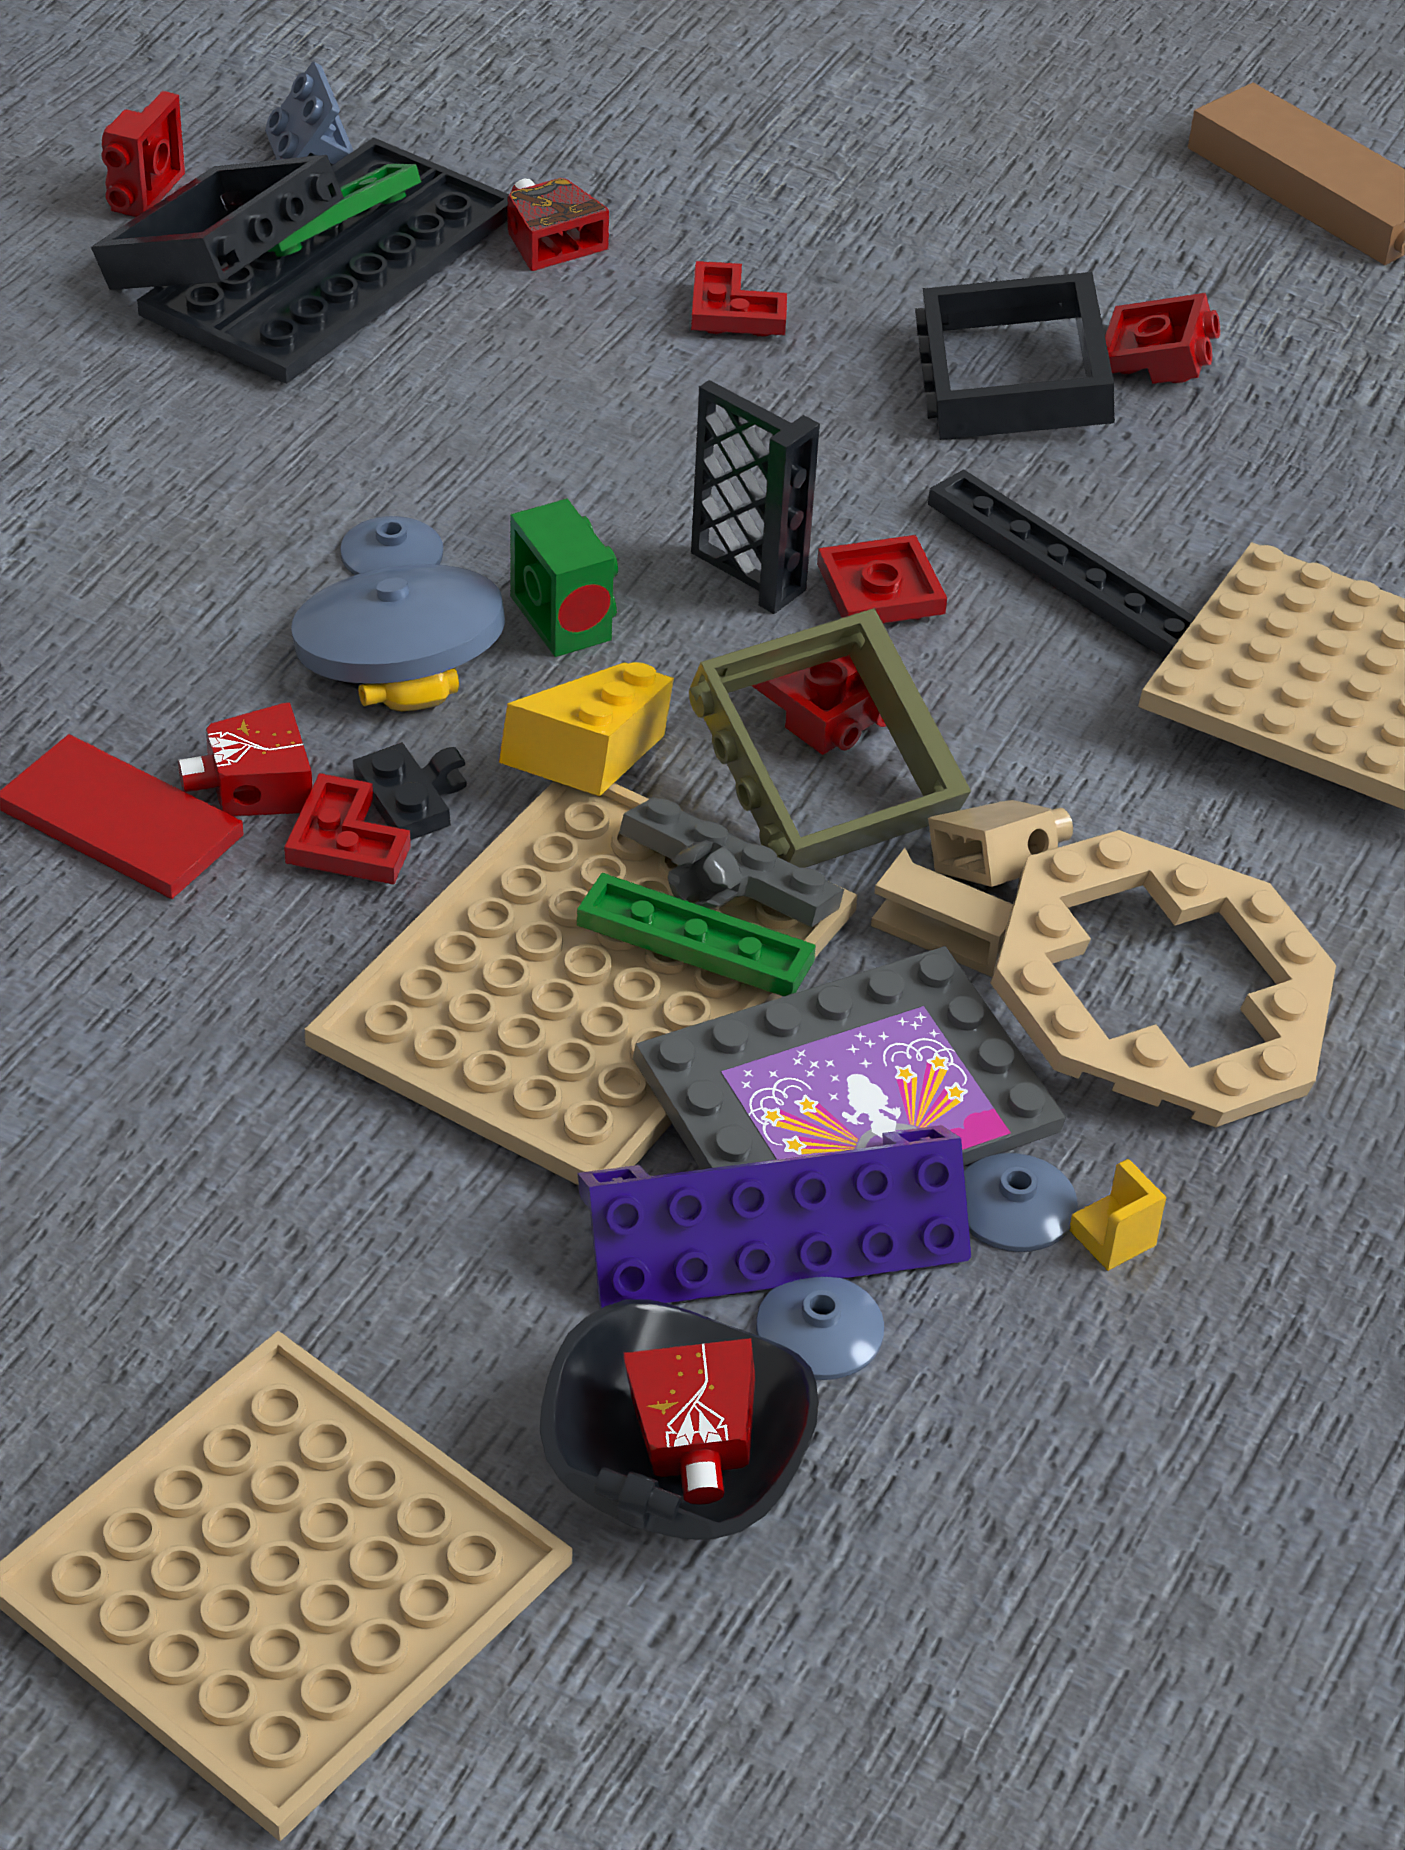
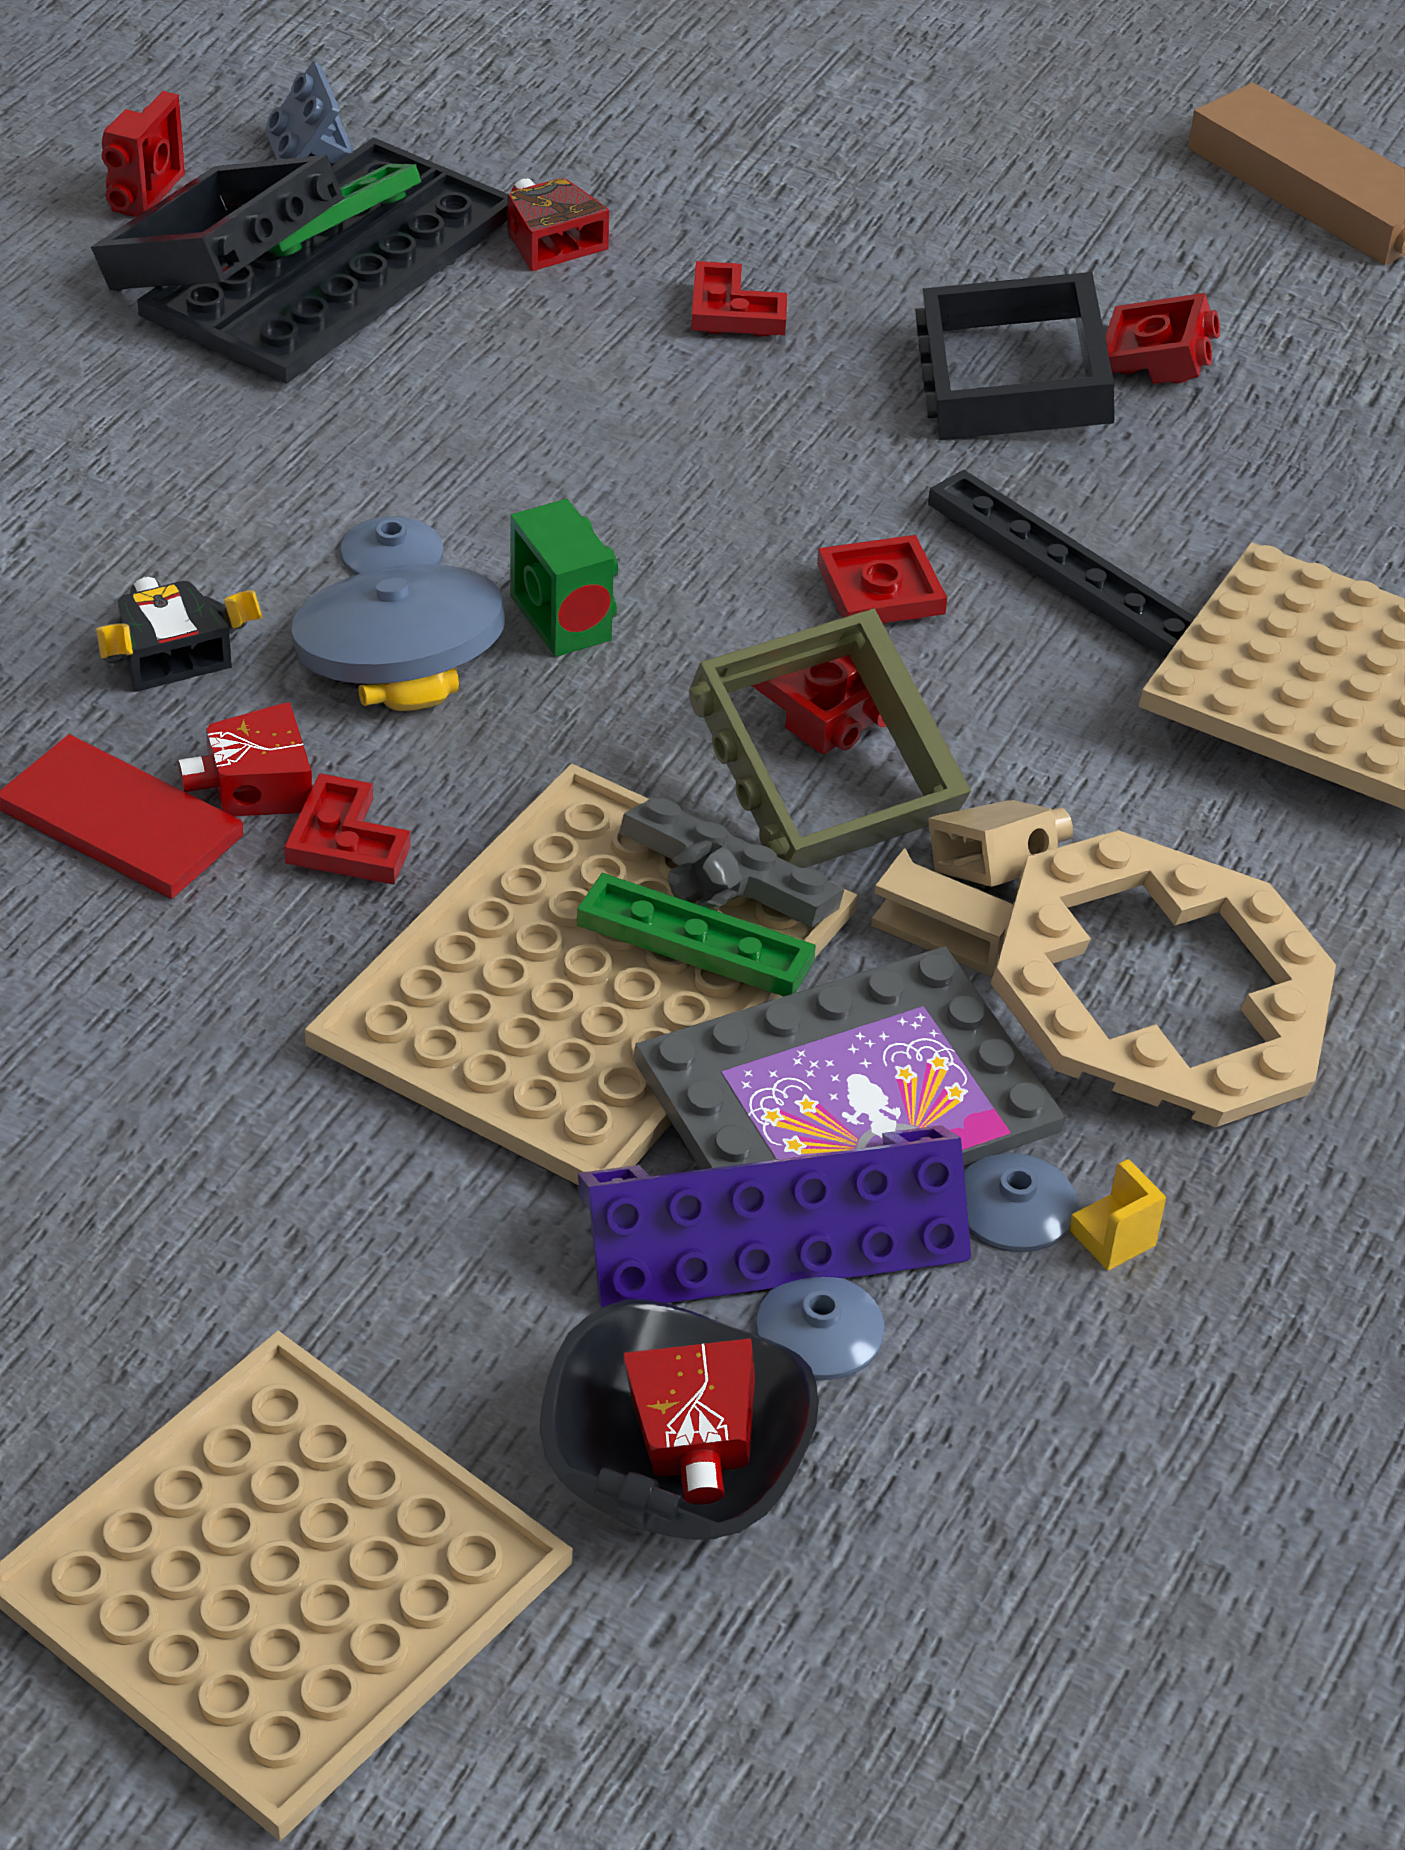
(173, 631): none -> torso
(409, 794): black plate -> none
(588, 727): yellow wedge -> none
(784, 507): black fence -> none

